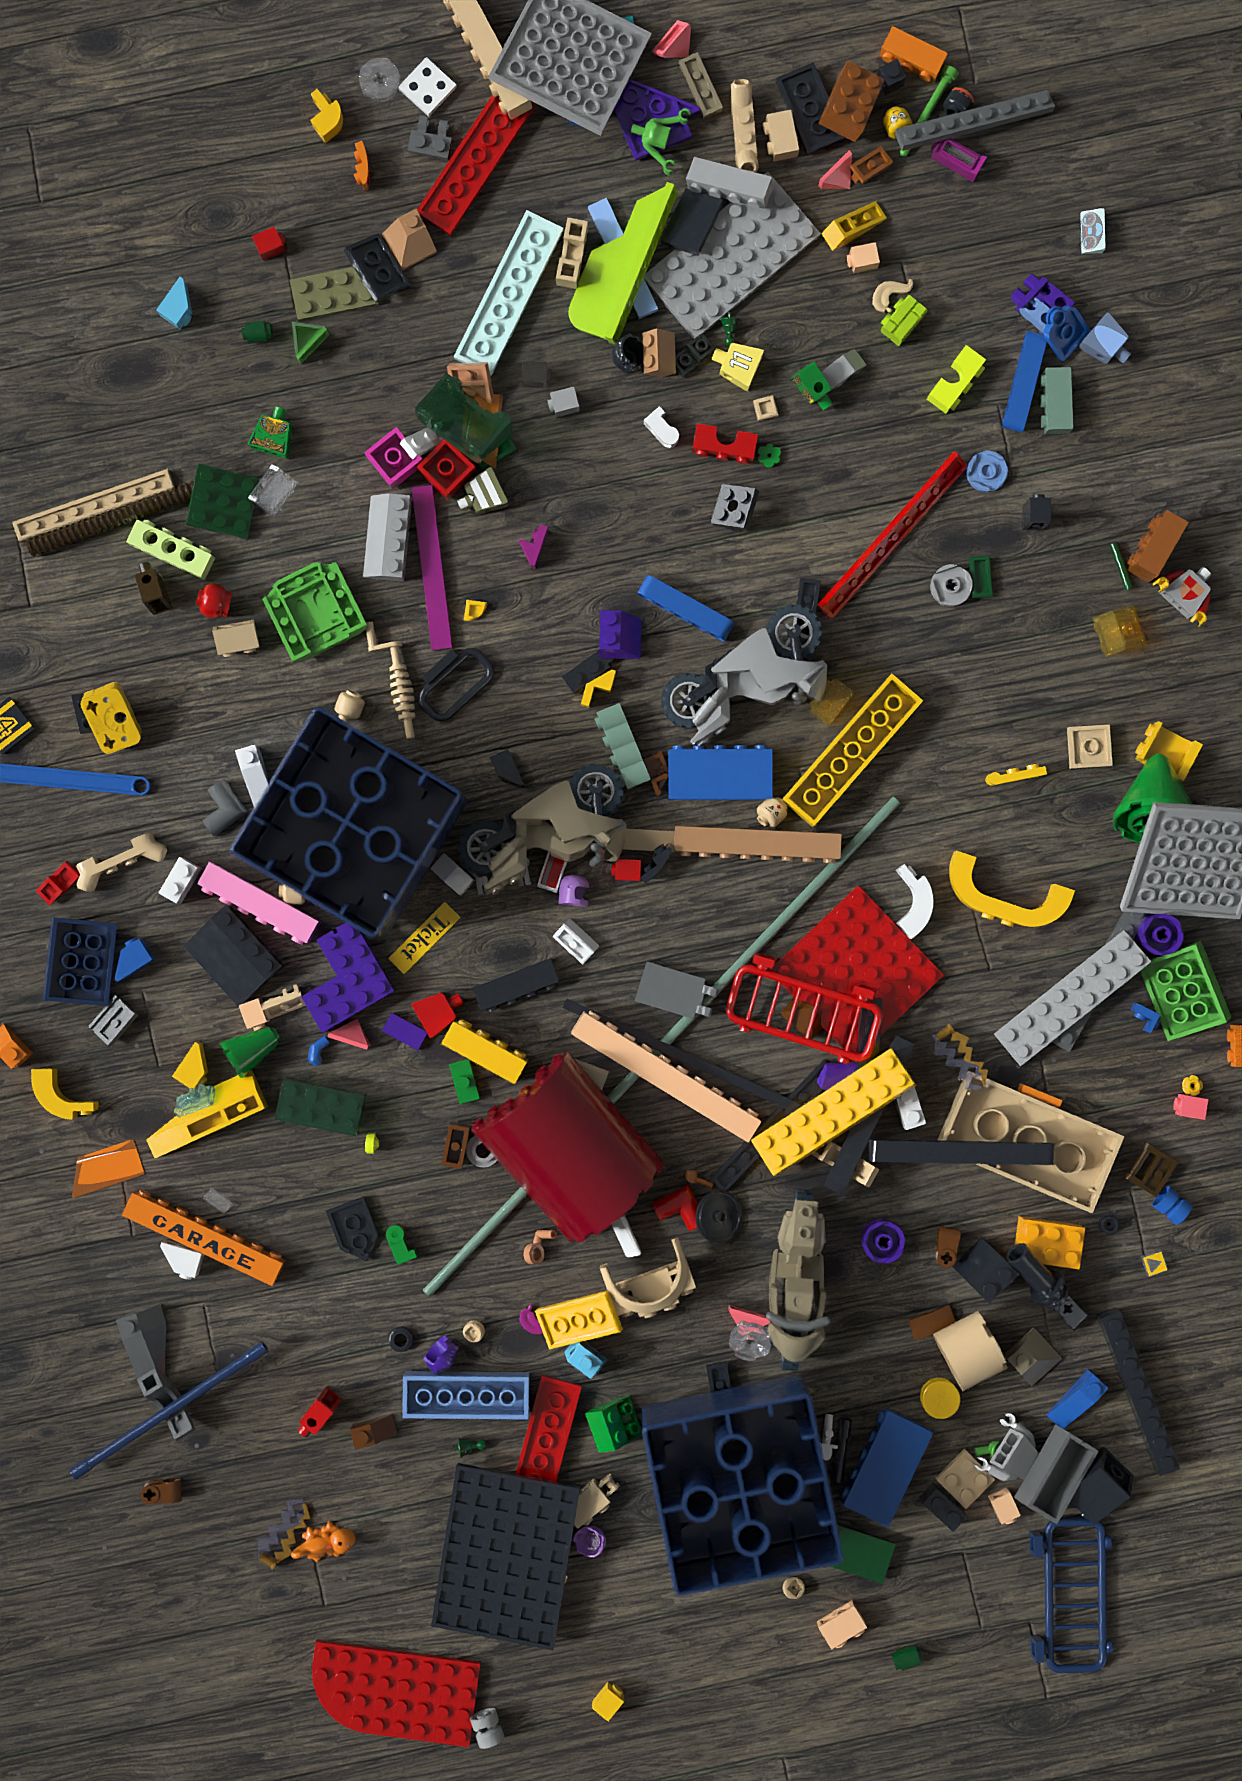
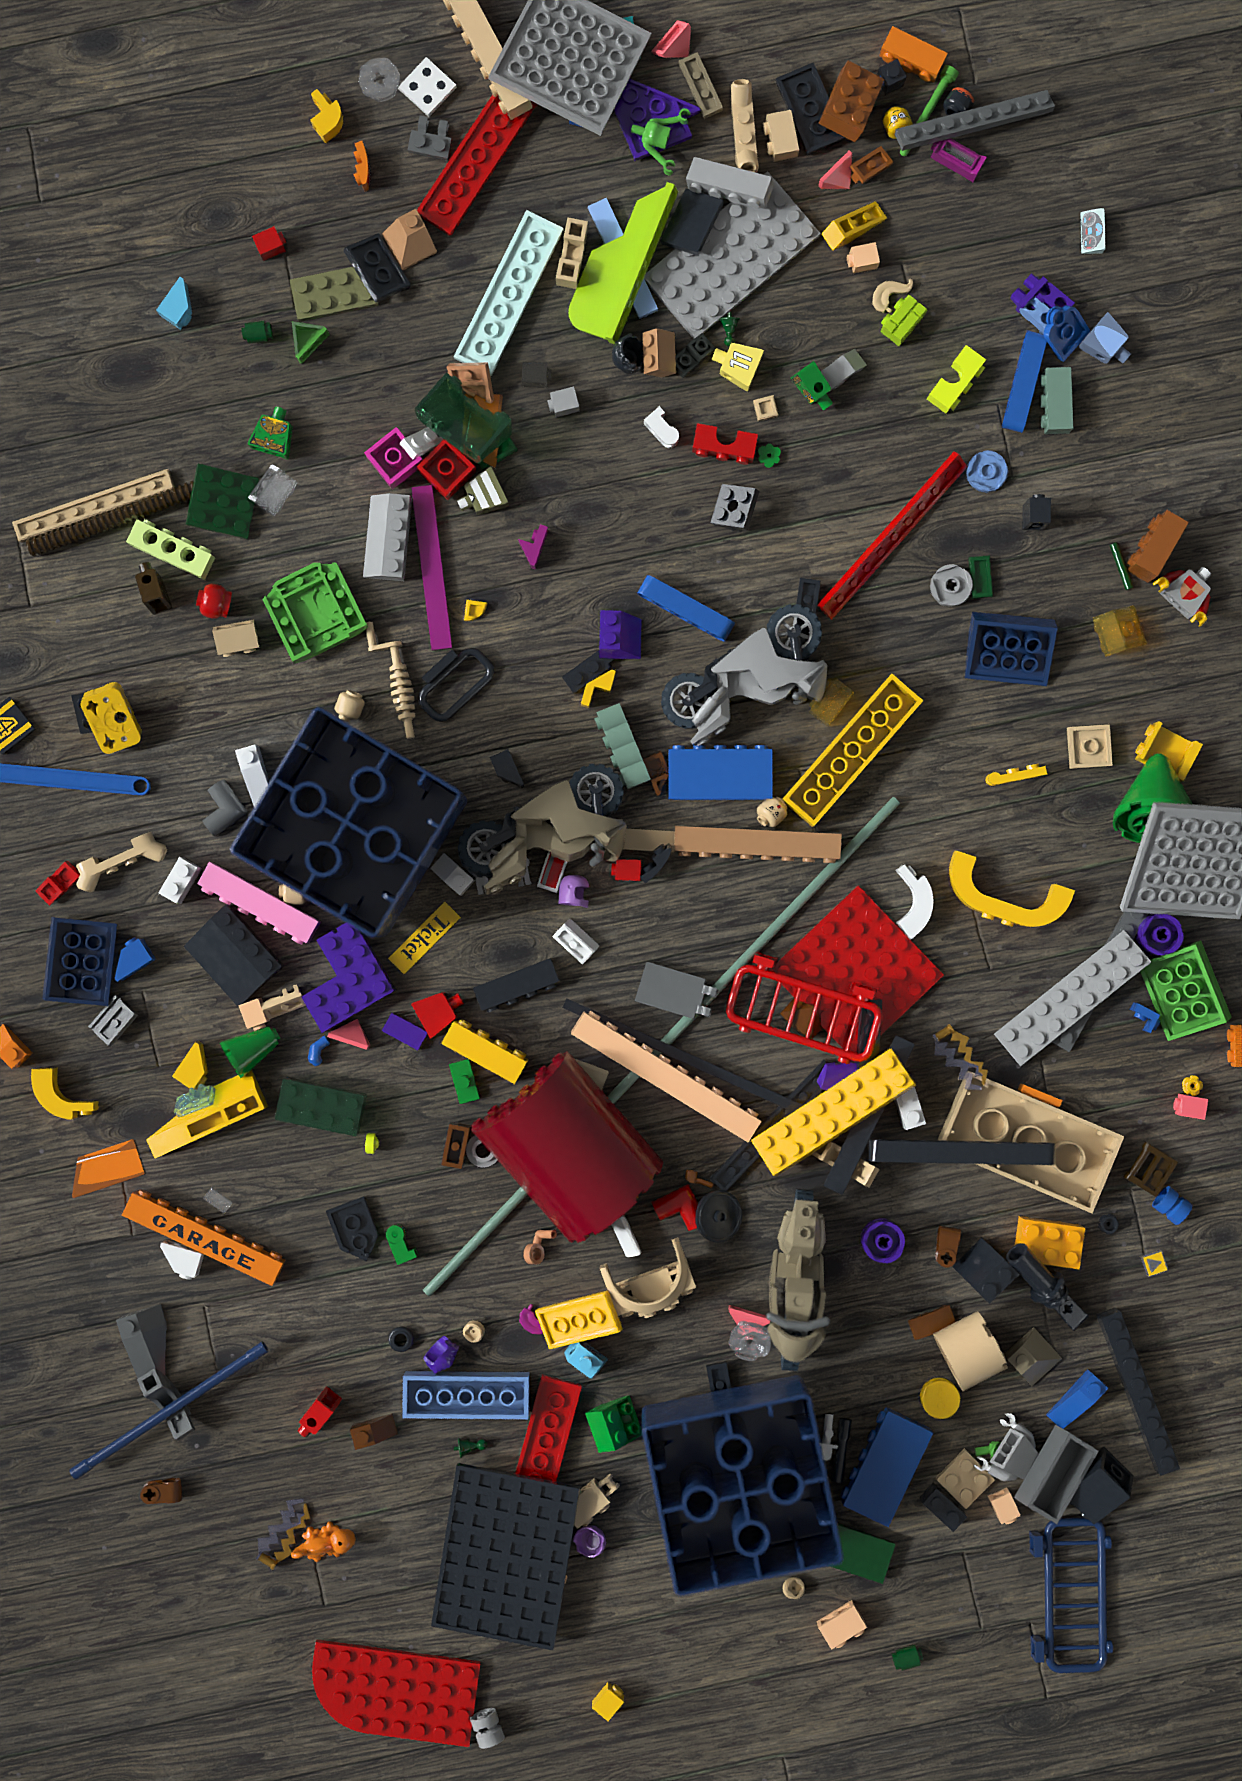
(1010, 648): none -> dark blue slope

